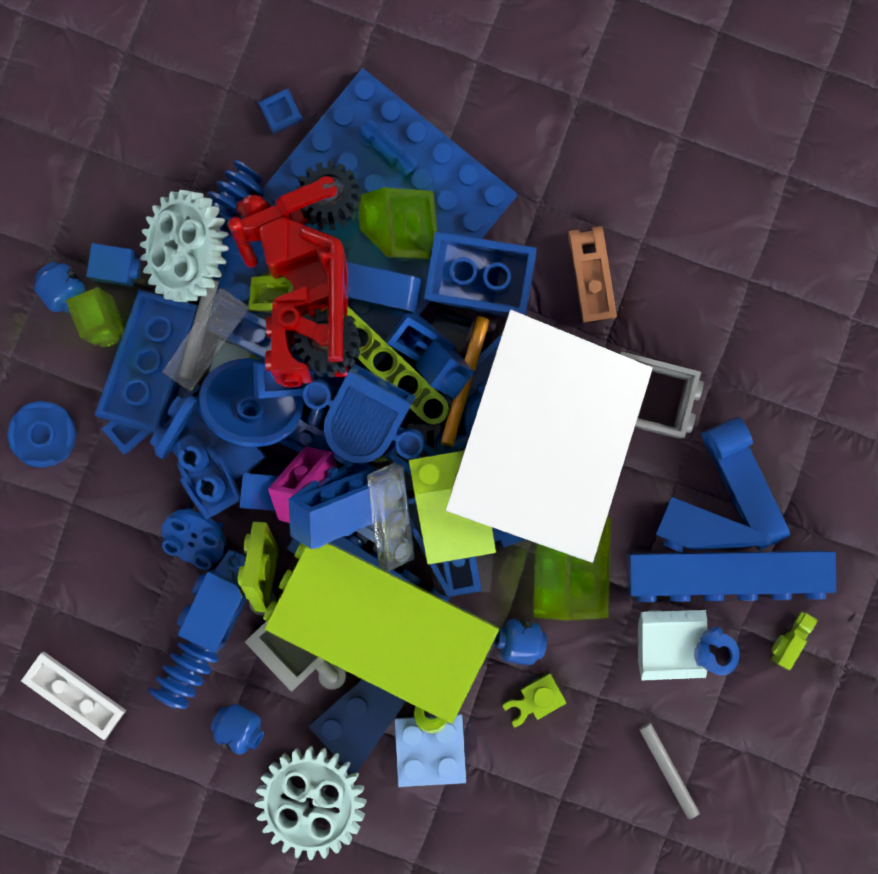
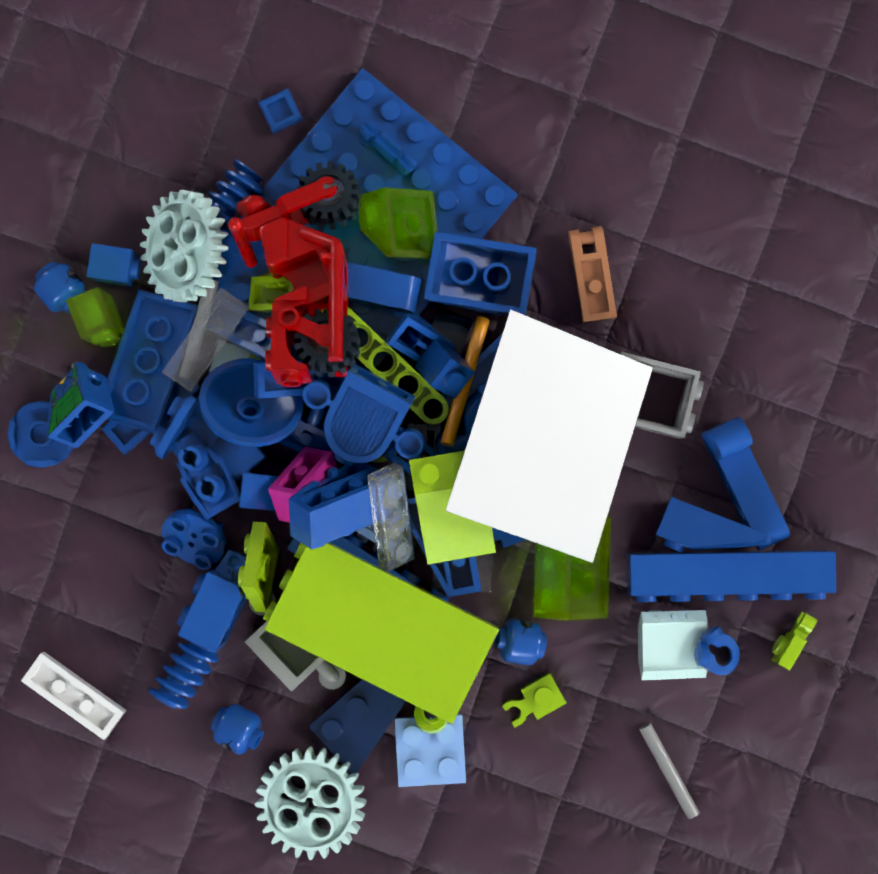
(78, 405): none -> blue torso

